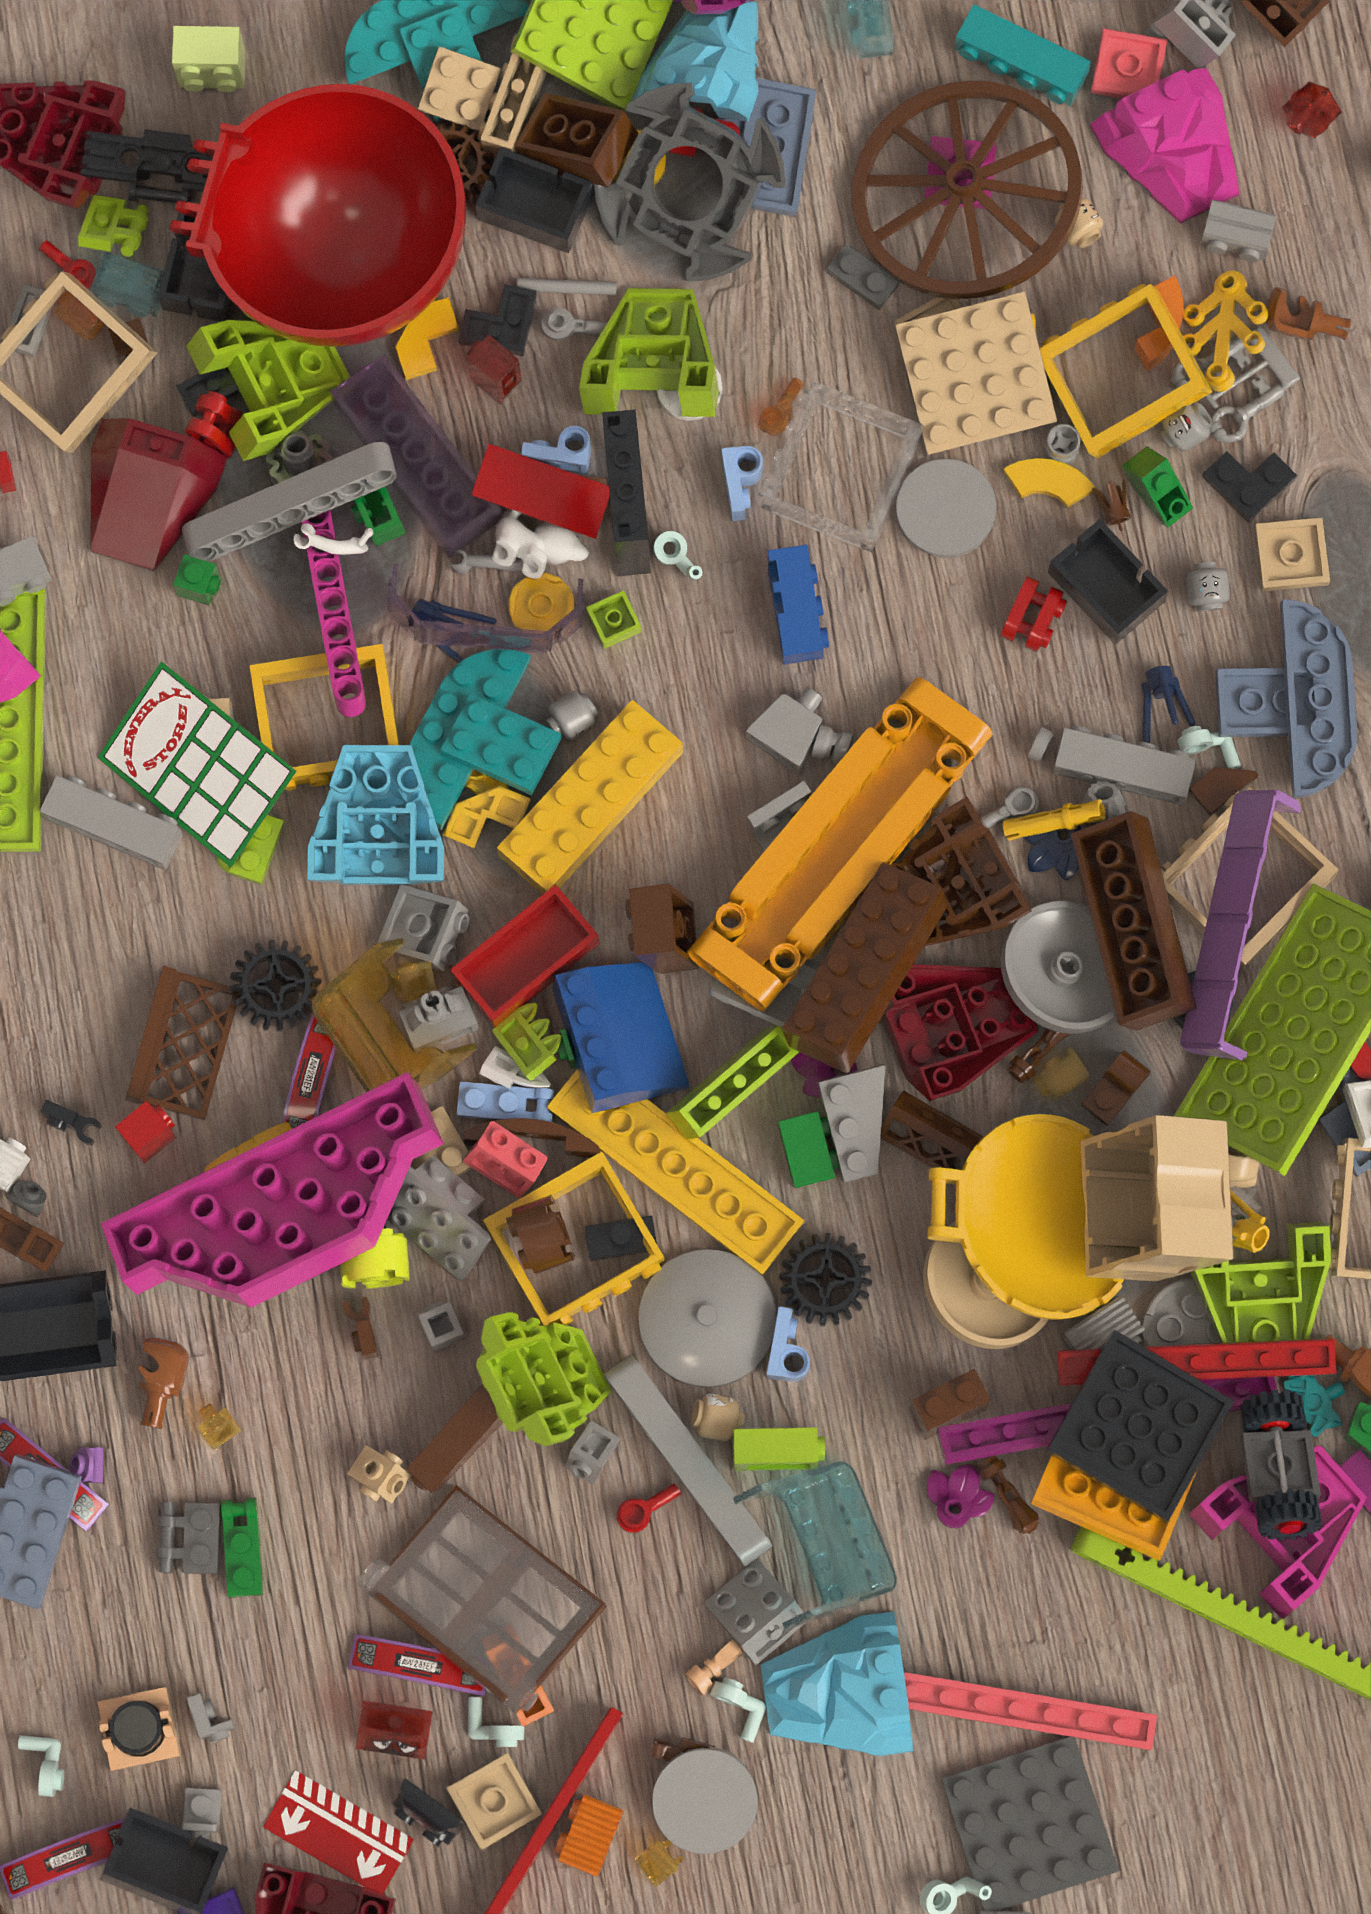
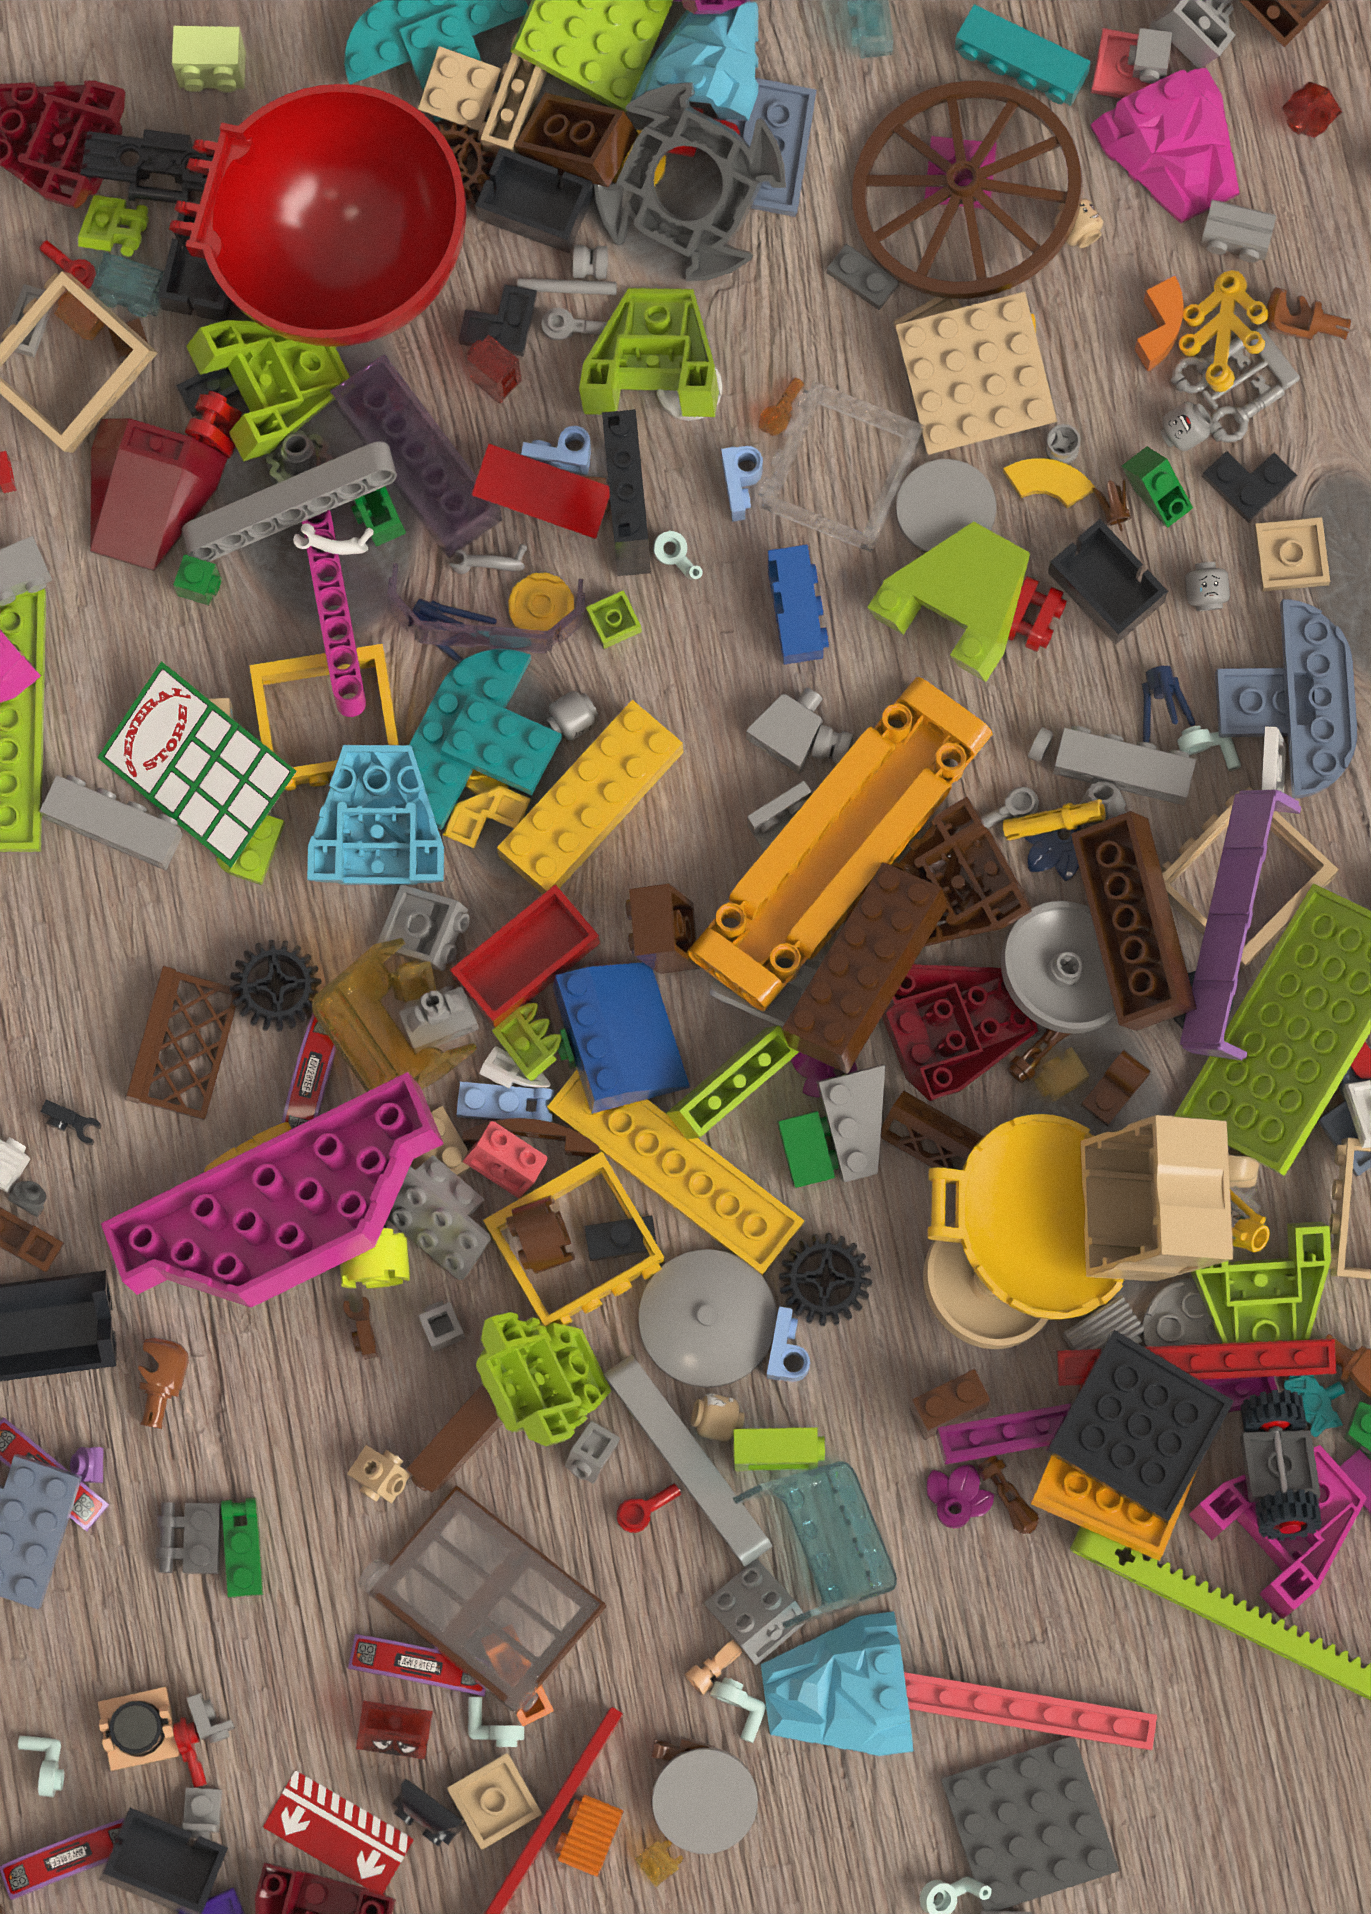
(147, 1130): red brick -> none
(186, 1737): none -> red plate
(217, 1426): clear yellow tile -> none
(413, 344): yellow tile -> none
(545, 545): white animal -> none
(590, 261): none -> light grey wheel
(967, 580): none -> lime wedge
(1150, 55): none -> light grey brick
(1152, 413): yellow window -> none
(1219, 785): reddish brown tile -> none
(1273, 760): none -> white tile

